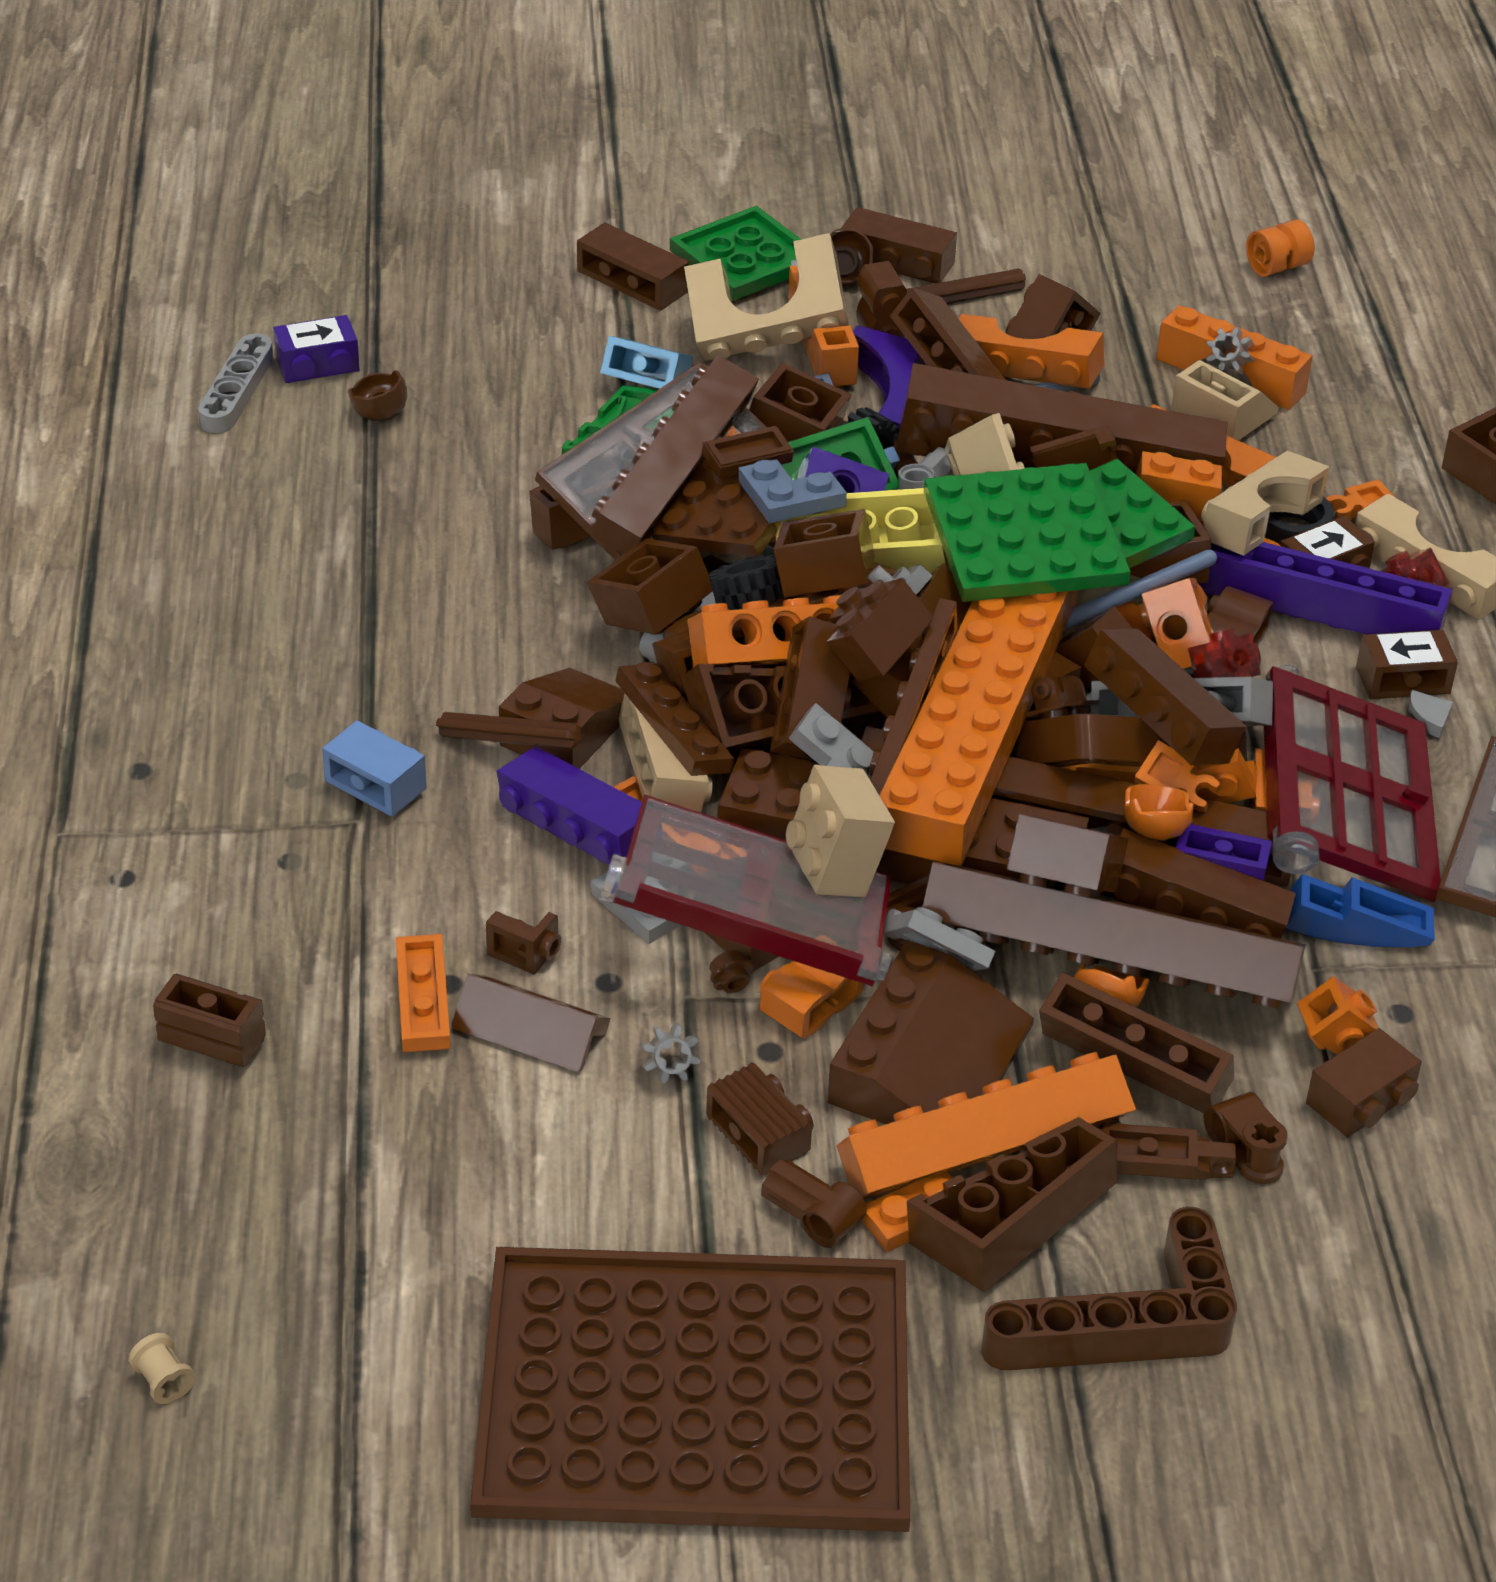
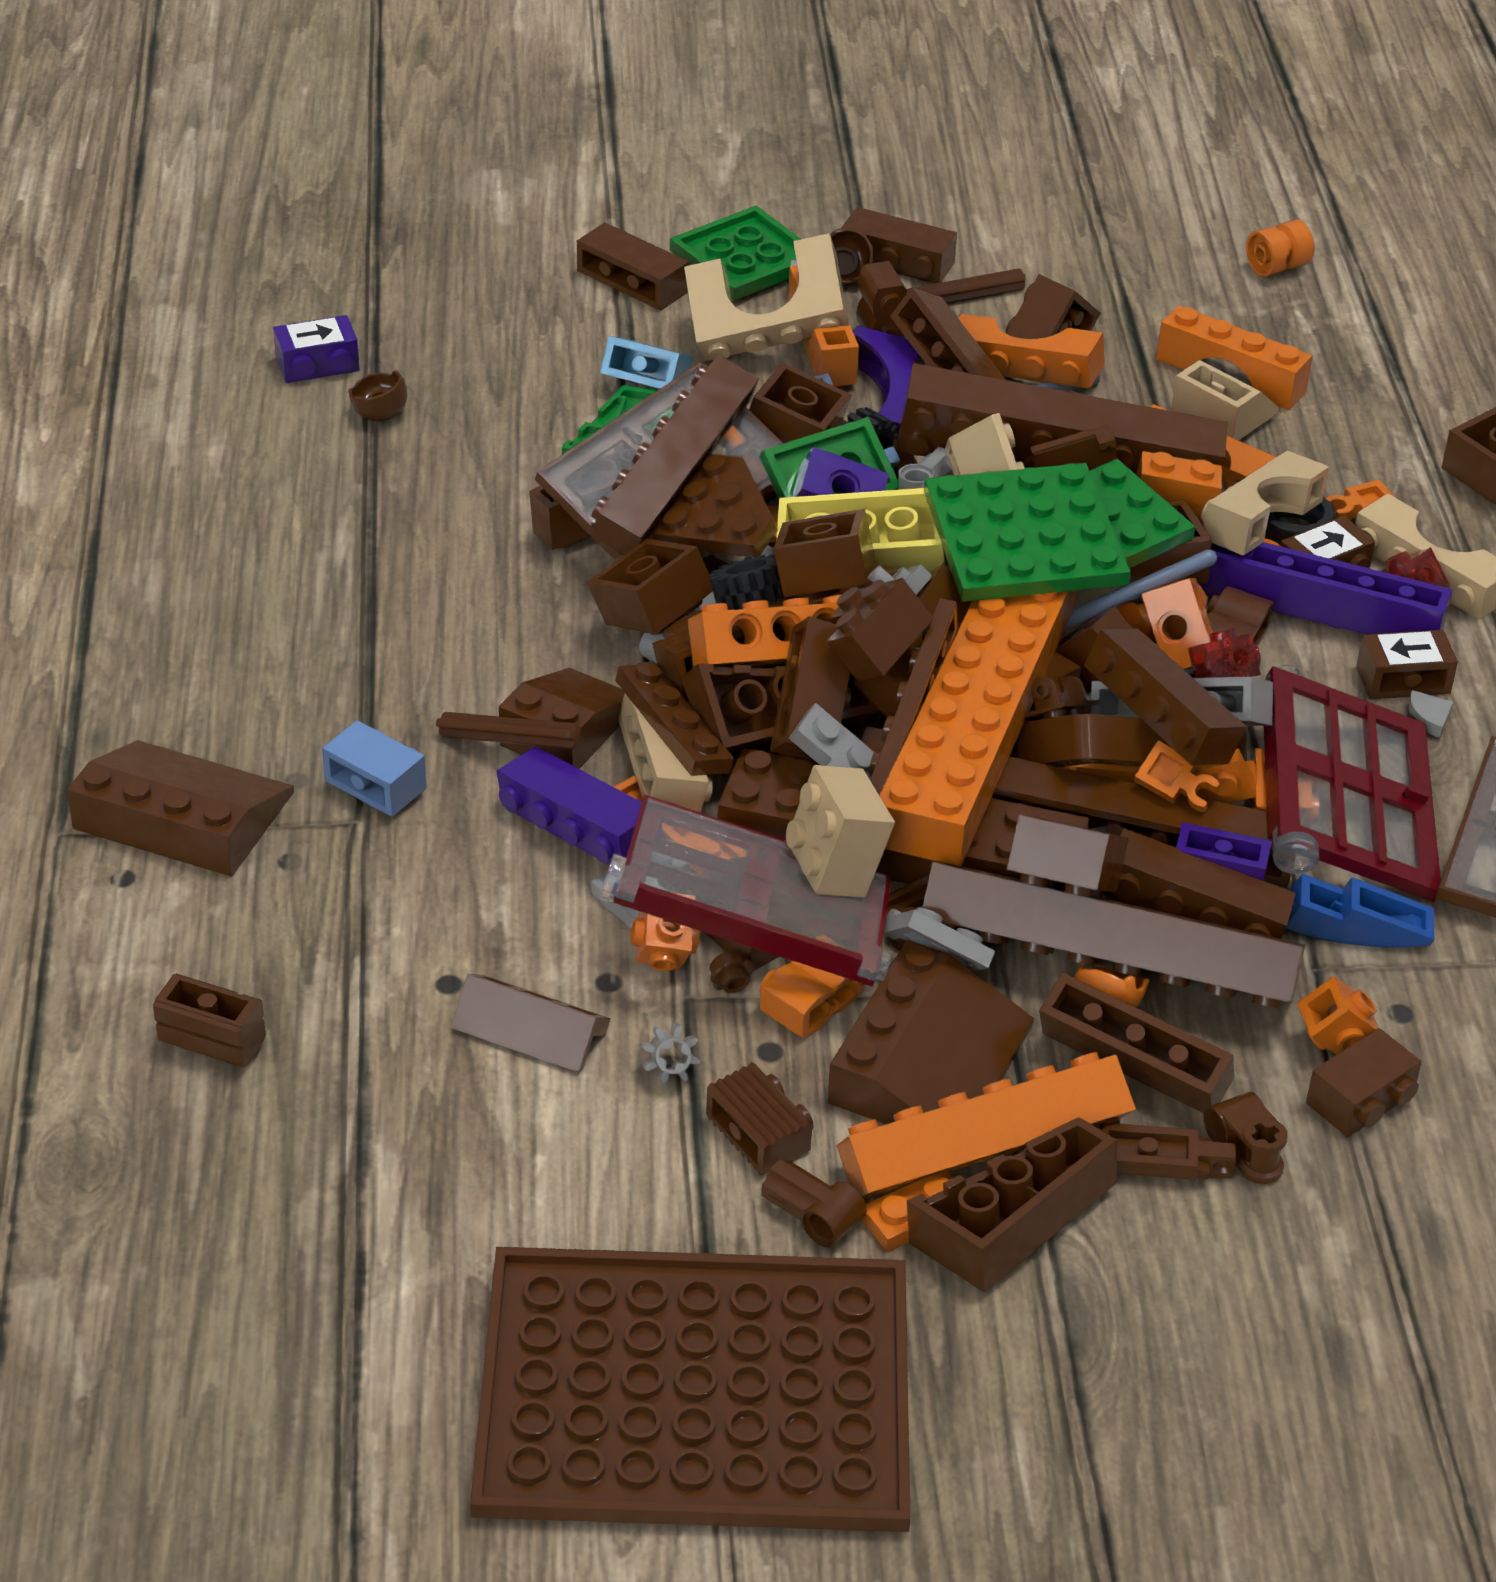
(161, 1368): tan bush -> none
(175, 805): none -> reddish brown slope
(239, 383): light grey beam -> none
(422, 993): orange plate -> none
(521, 943): reddish brown bracket -> none
(662, 942): none -> orange brick
(745, 449): reddish brown tile -> none
(784, 498): sand blue plate -> none
(1125, 1326): reddish brown beam -> none
(1157, 811): orange hair -> none
(1228, 341): light grey gear -> none

